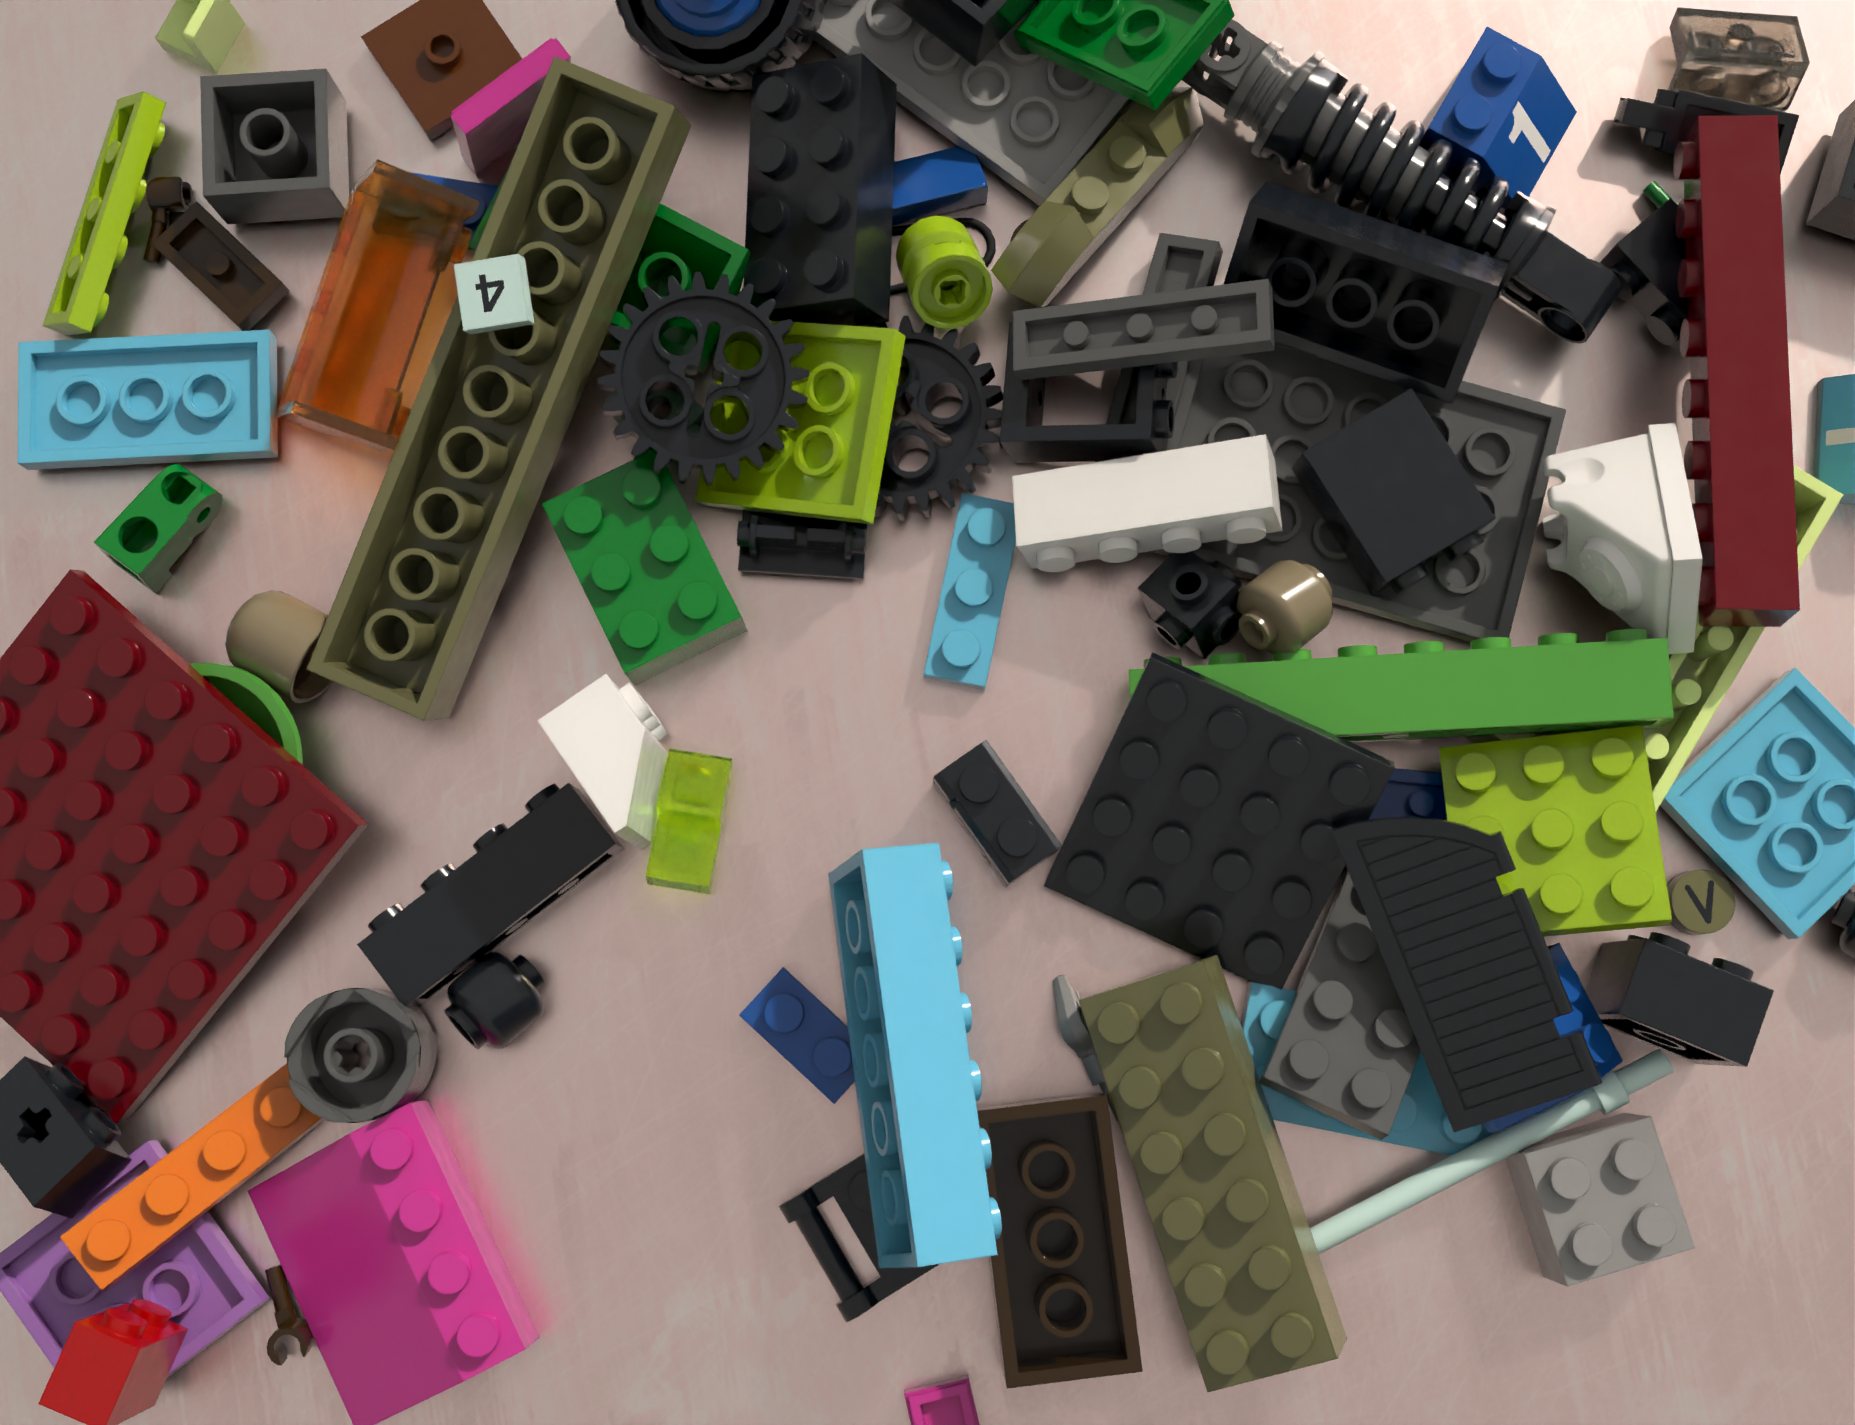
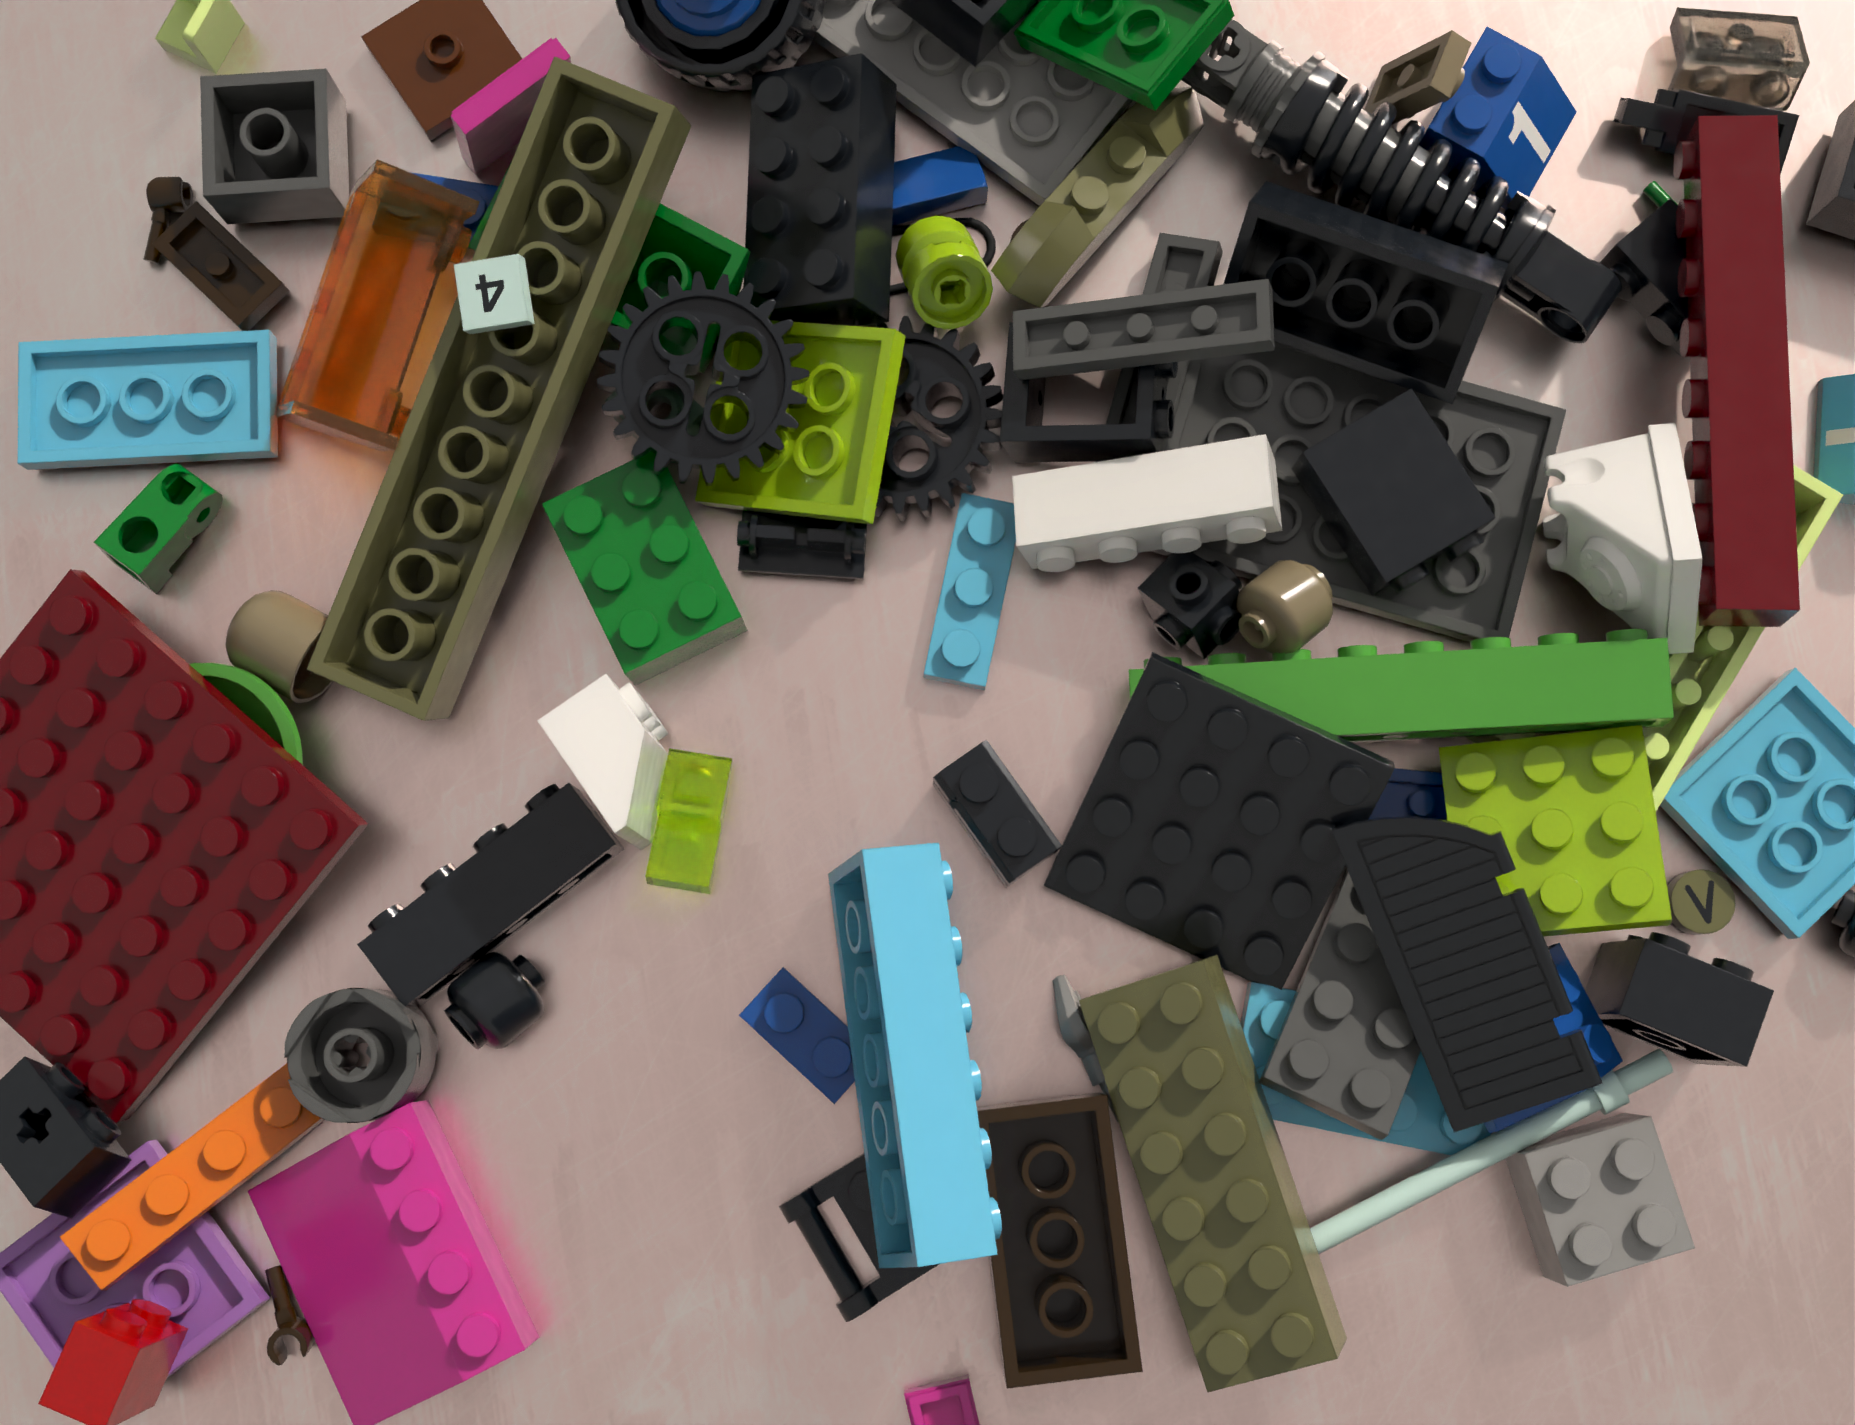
(112, 196): lime plate -> none
(1421, 76): none -> dark tan plate

